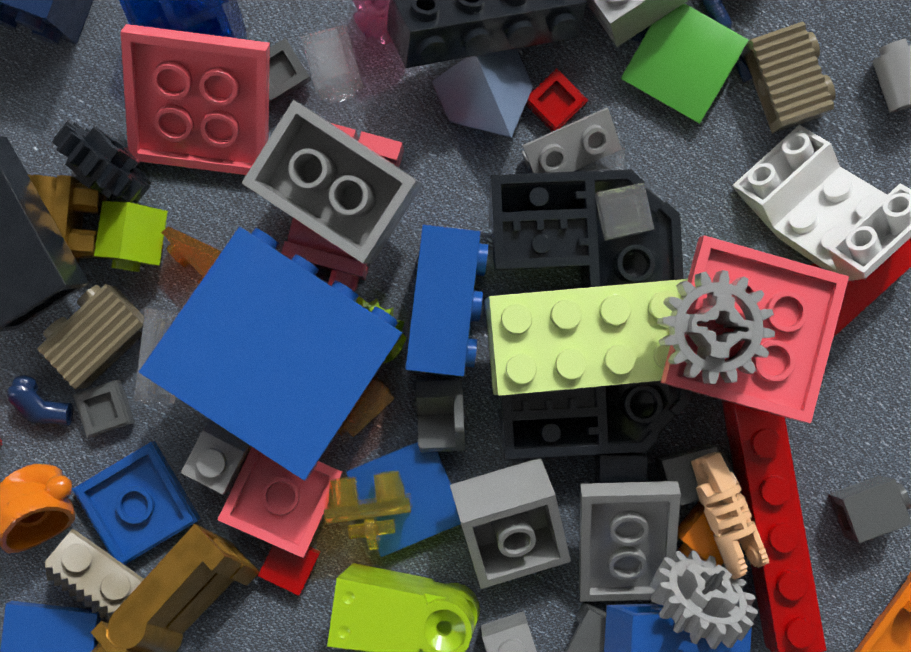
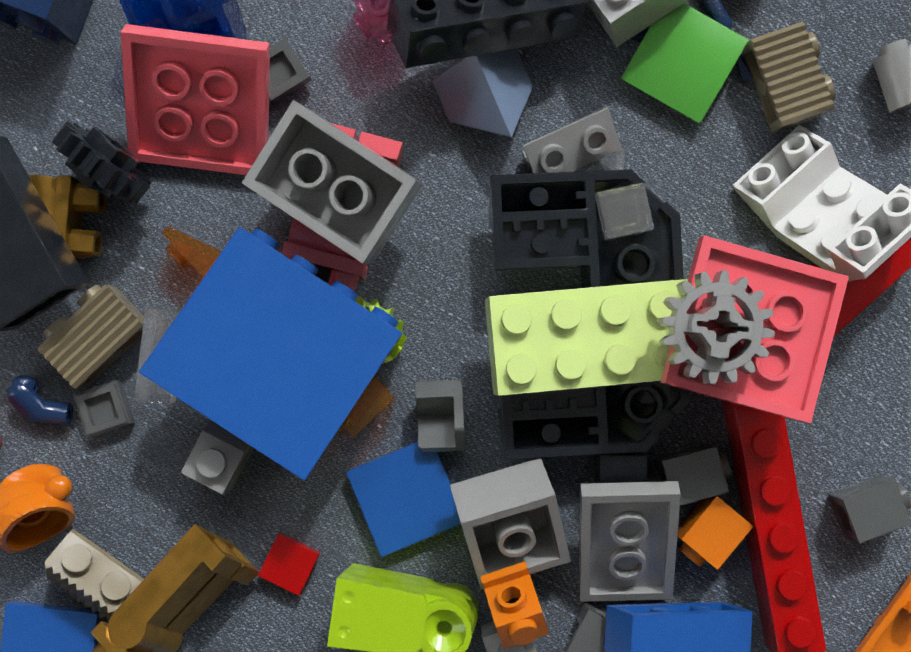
(130, 235): lime brick -> none
(136, 503): blue tile -> none
(277, 503): coral plate -> none
(332, 64): clear brick -> none
(389, 501): clear yellow hips -> none
(446, 300): blue brick -> none
(514, 605): none -> orange brick
(556, 101): red tile -> none
(703, 599): light grey gear -> none
(728, 515): light nougat hinge -> none

